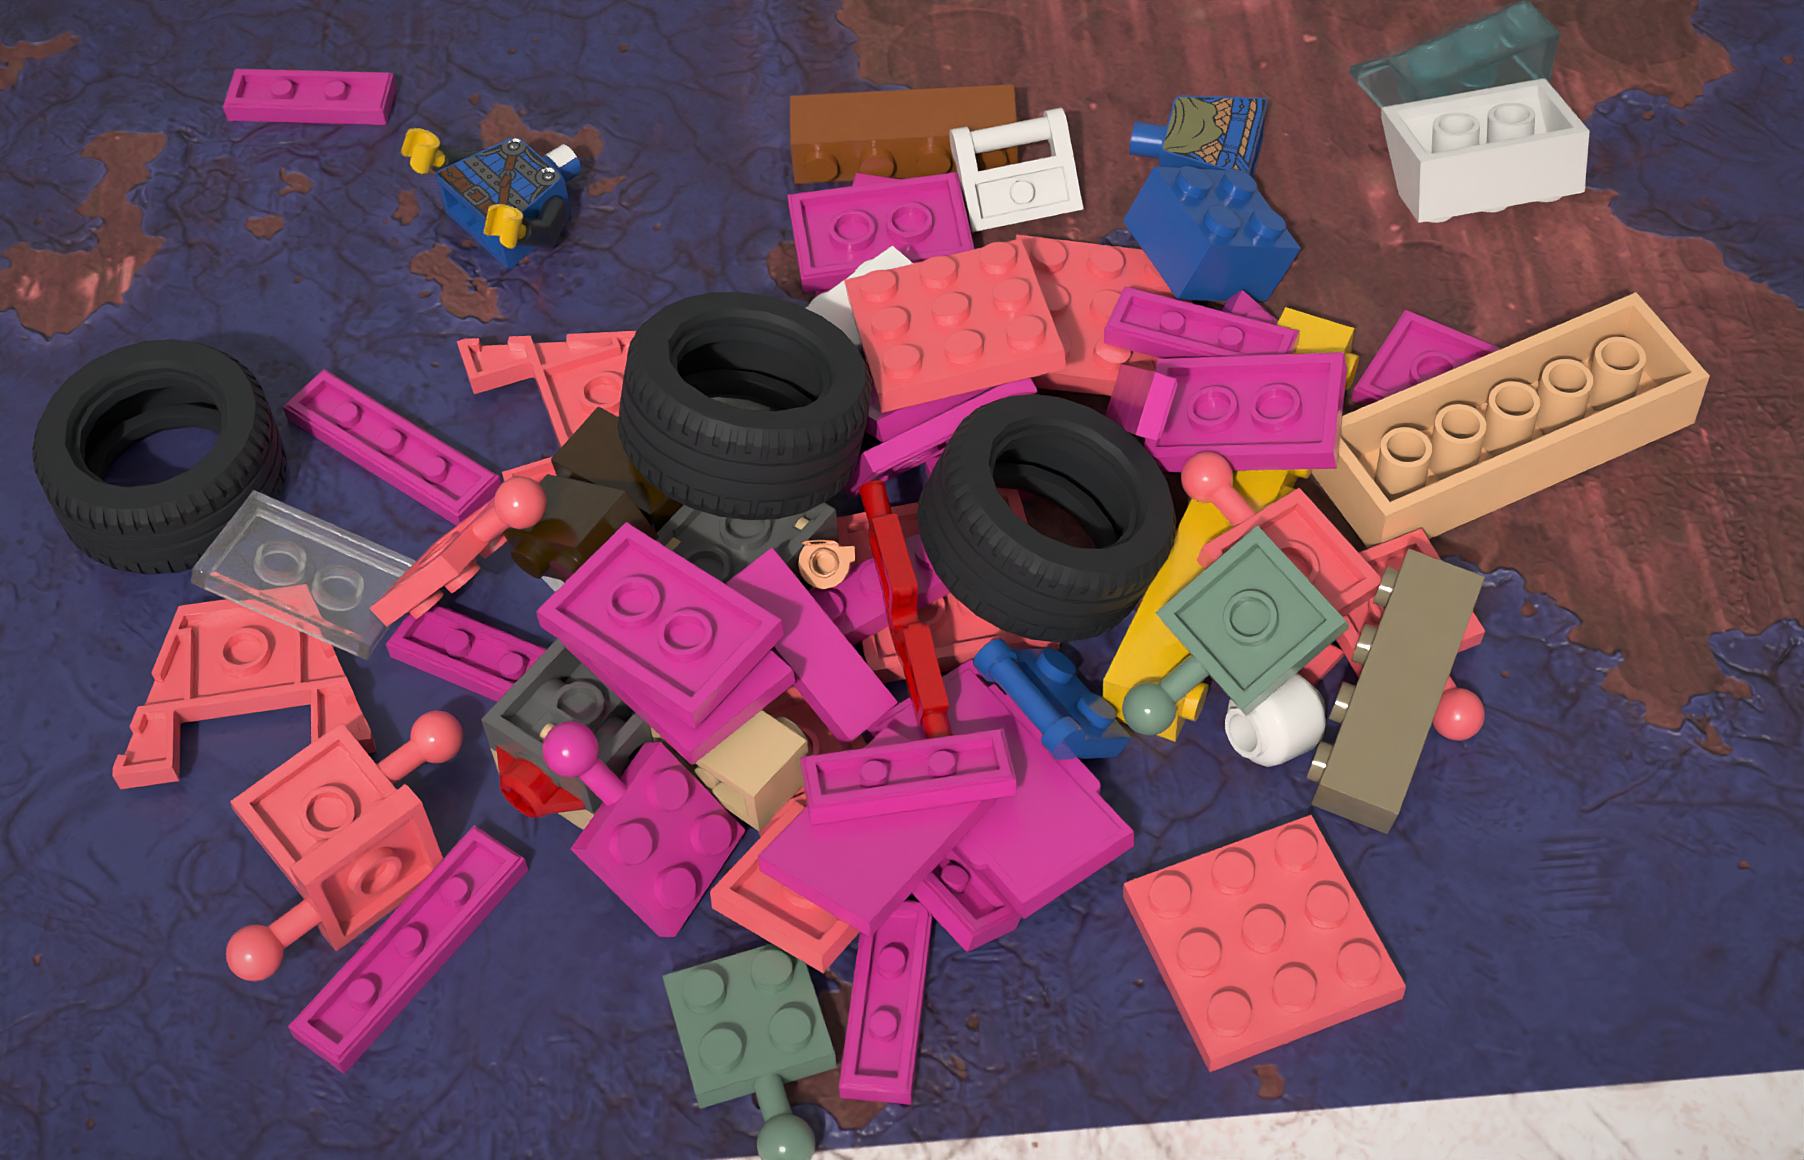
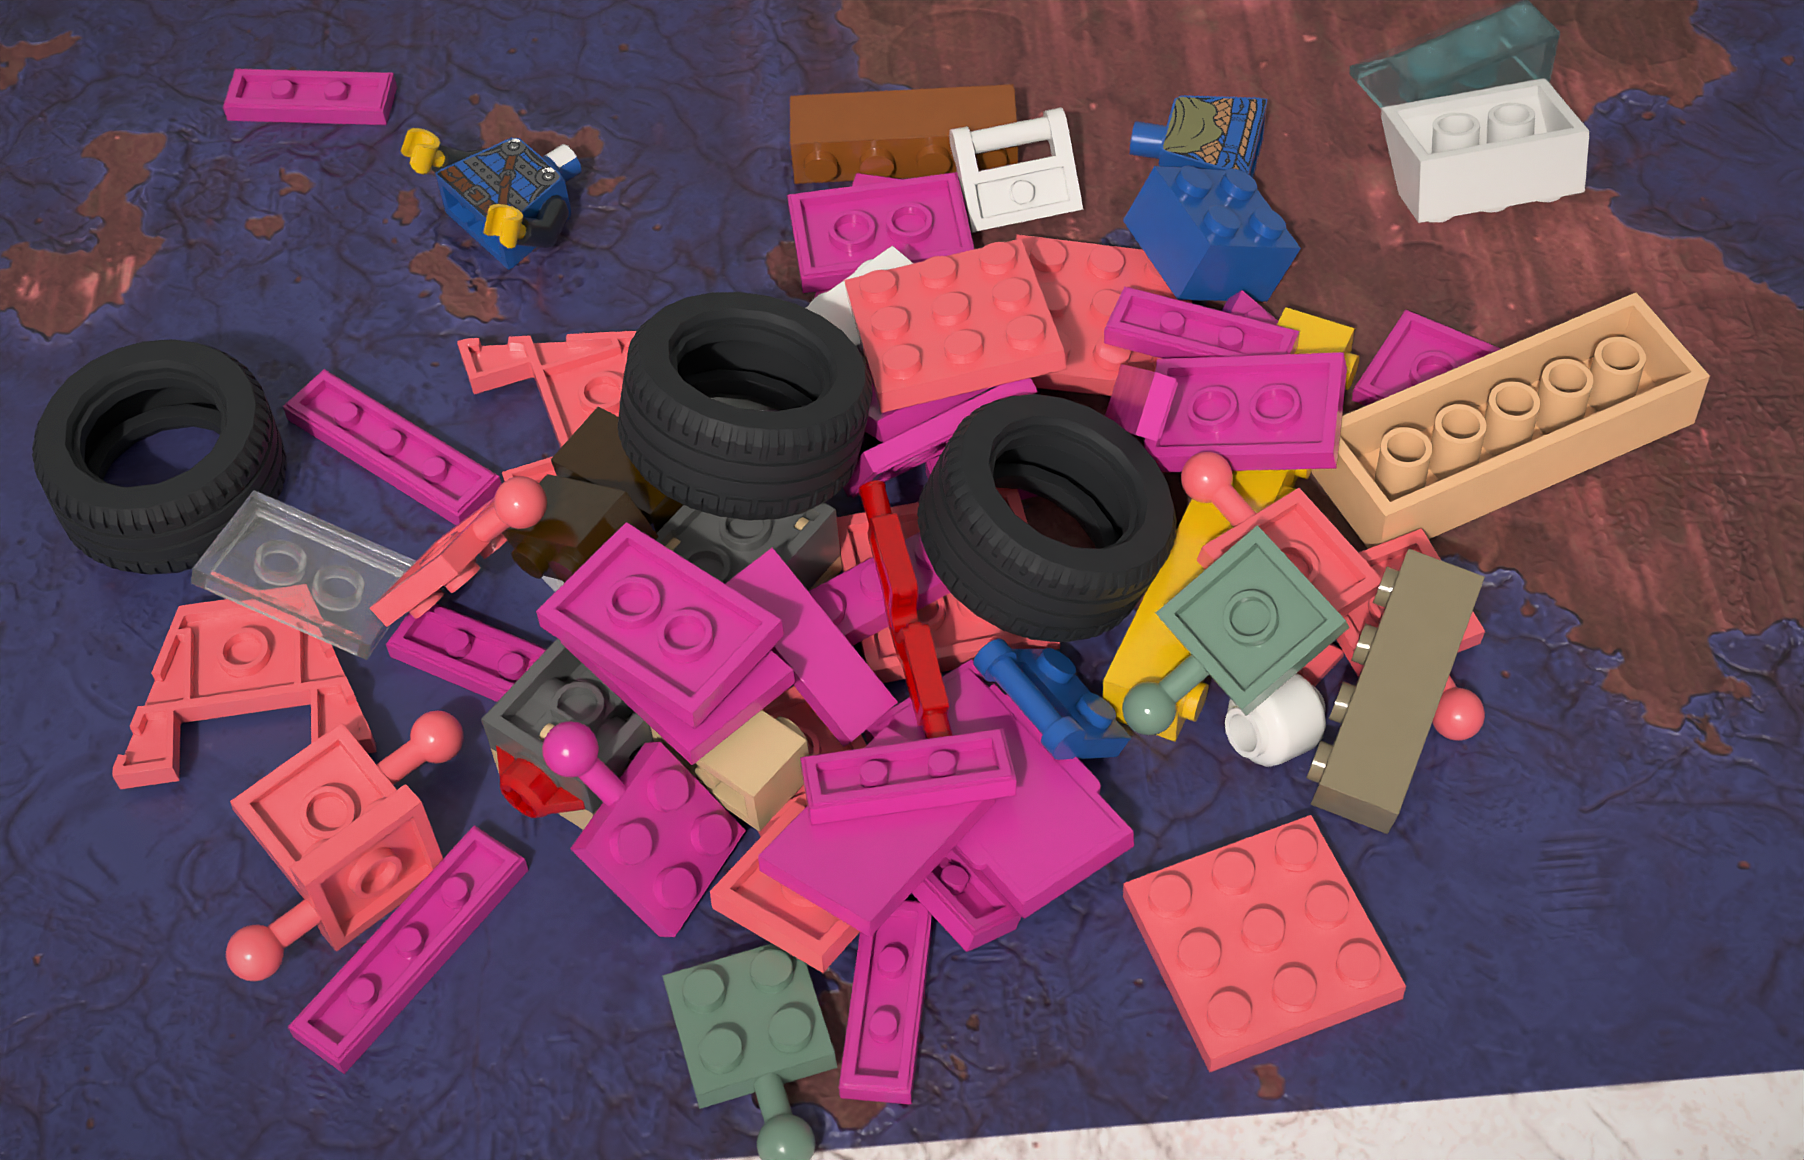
(825, 563): piece -> none

